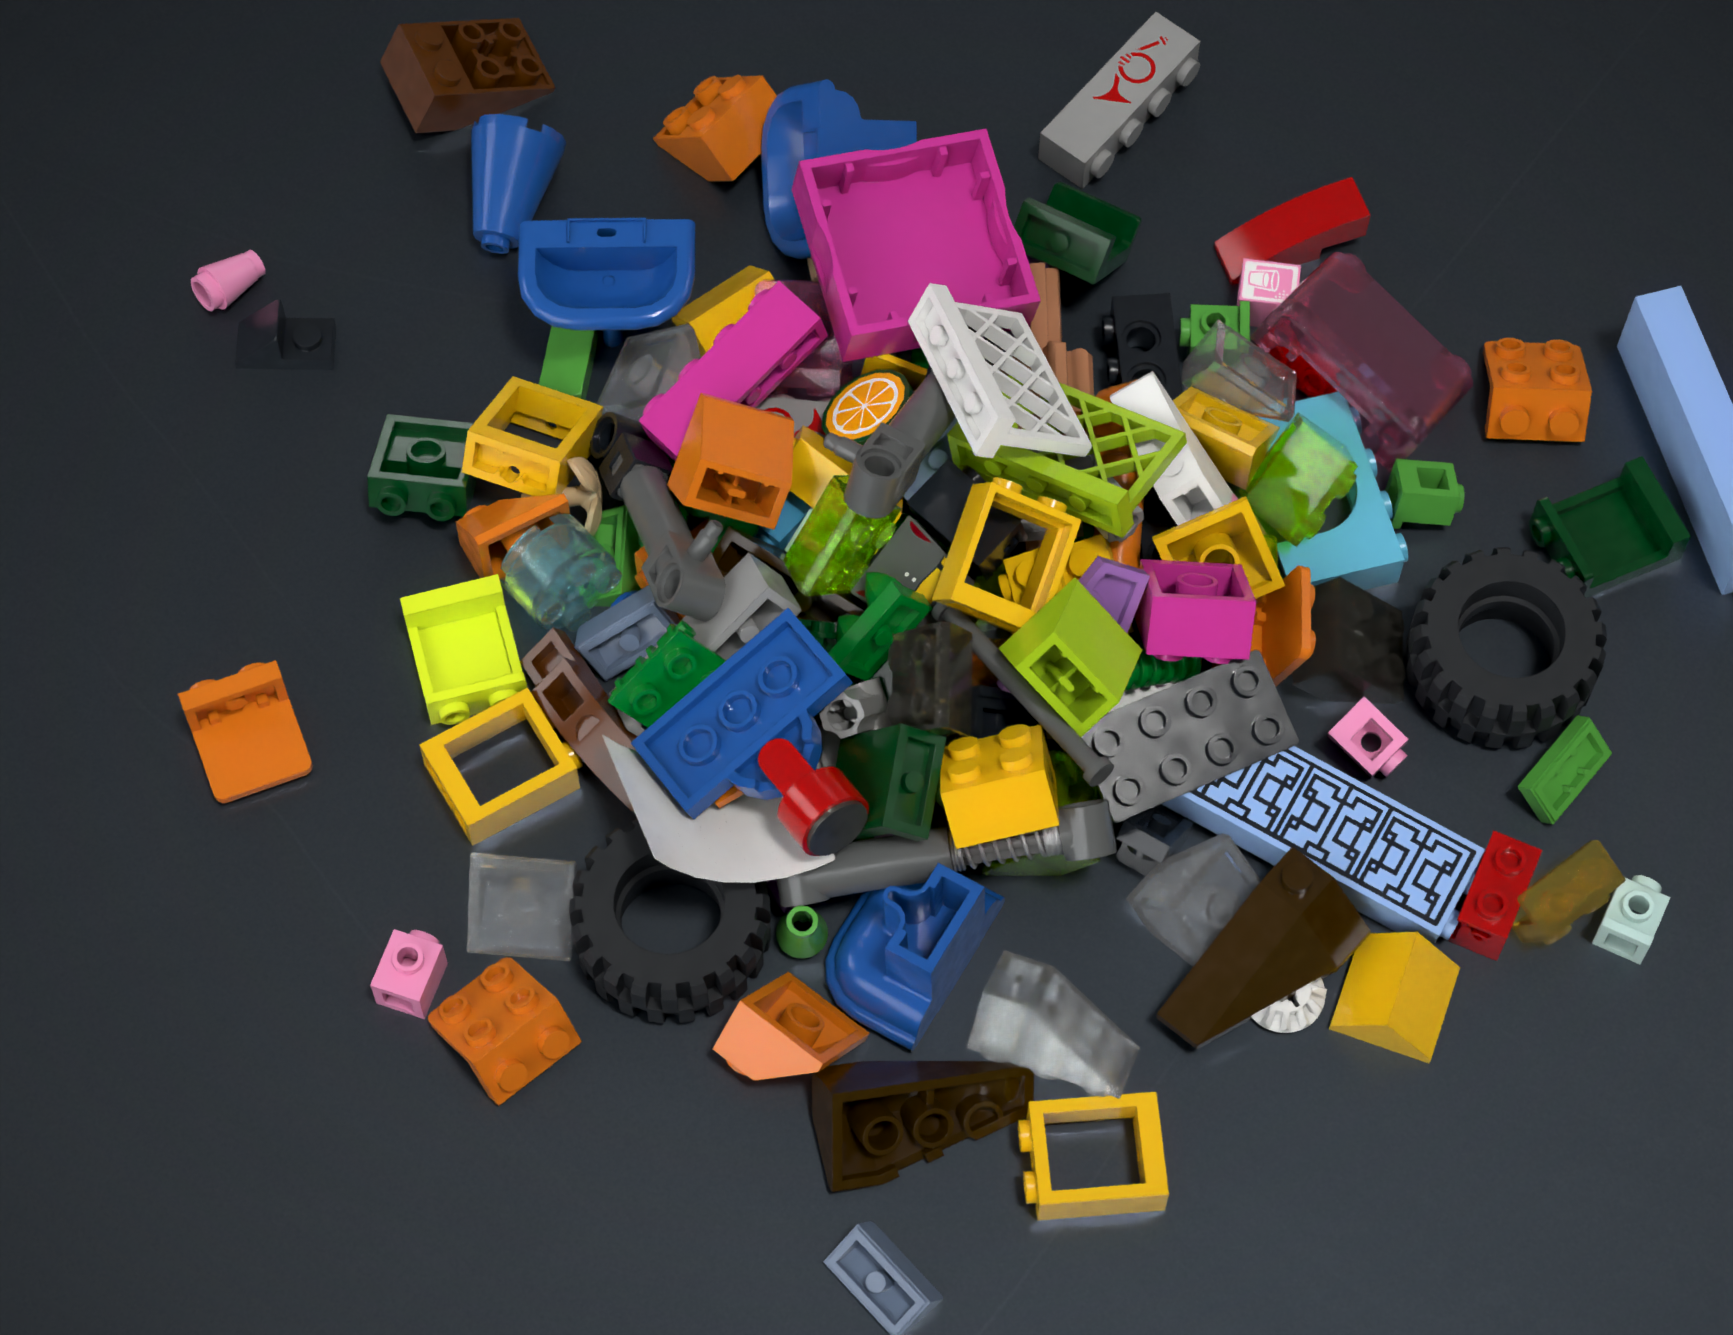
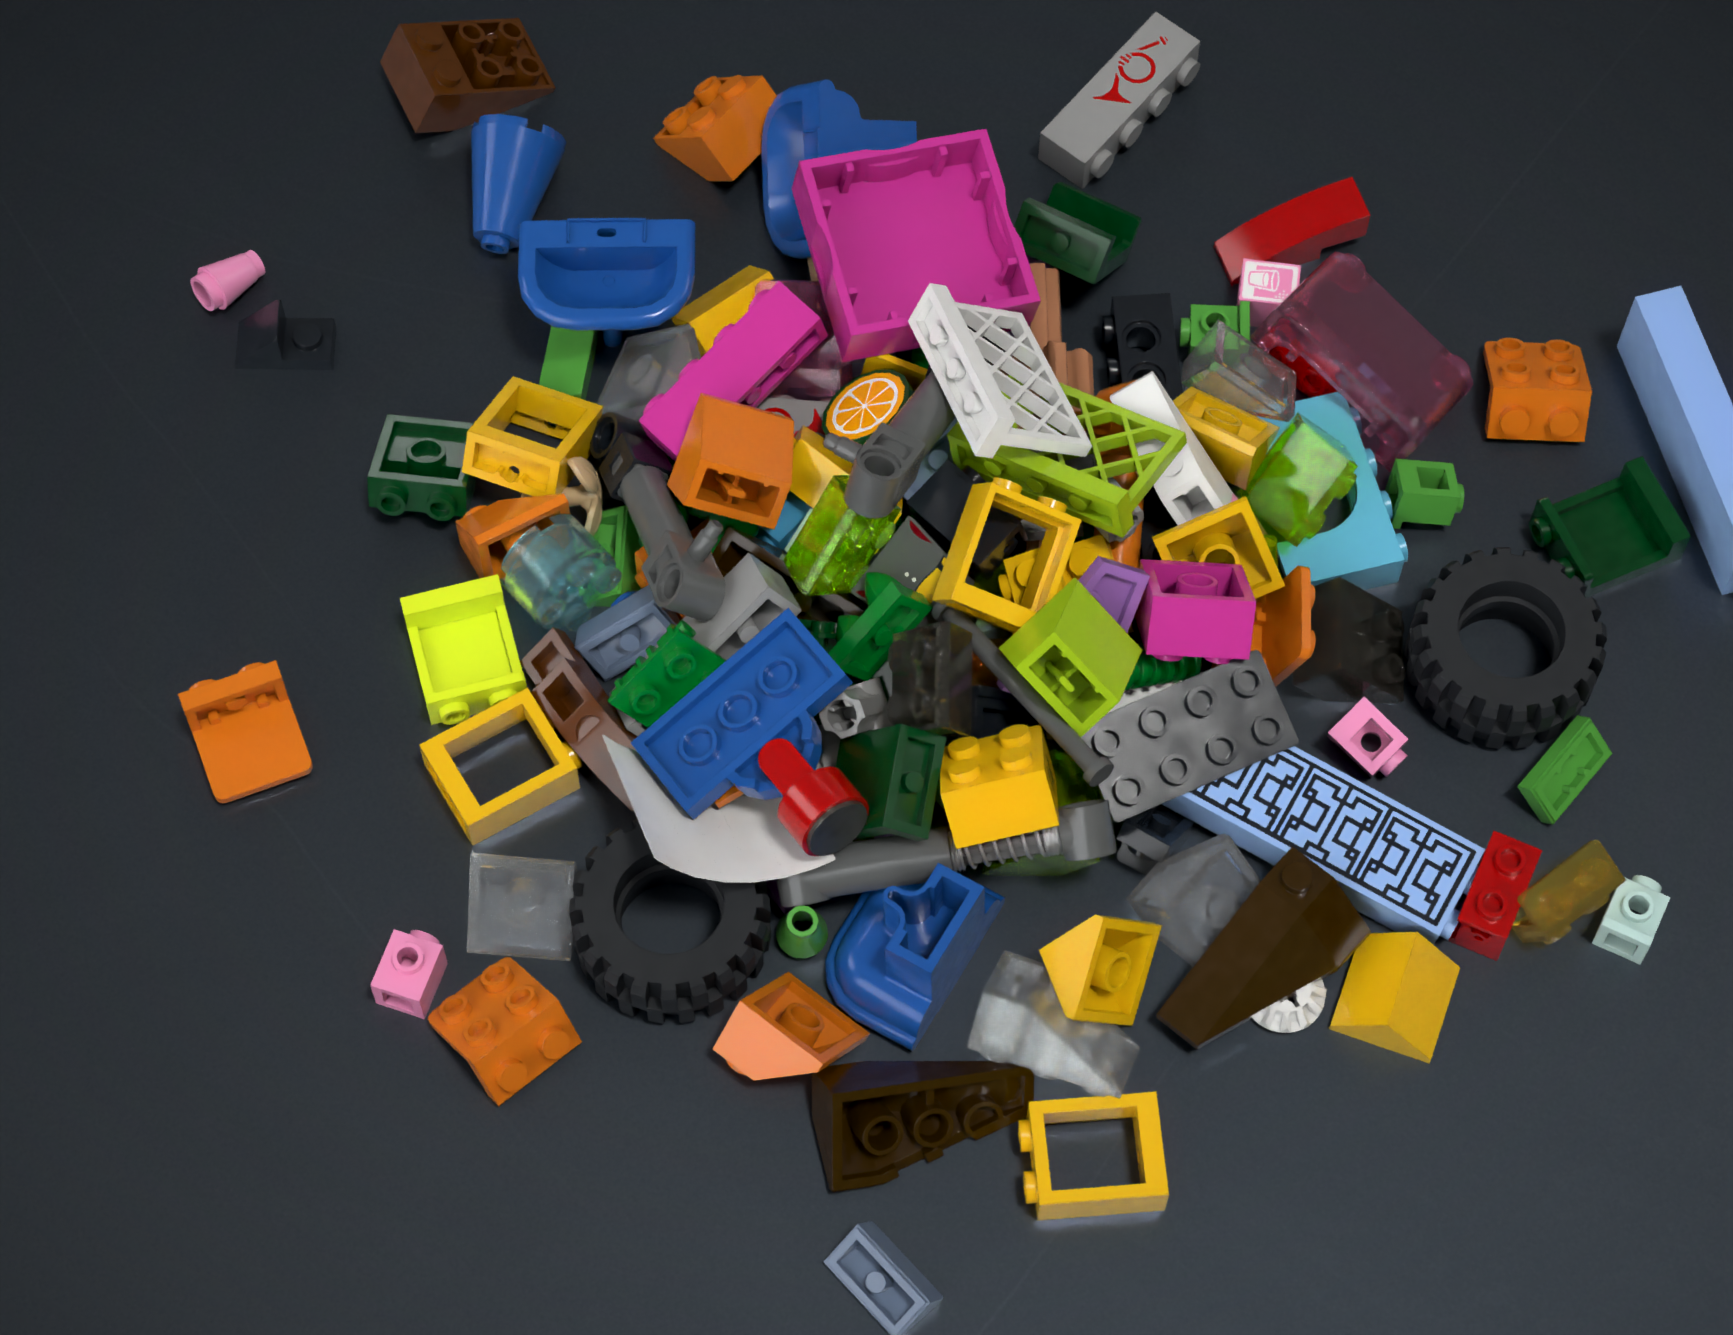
(1102, 968): none -> yellow slope

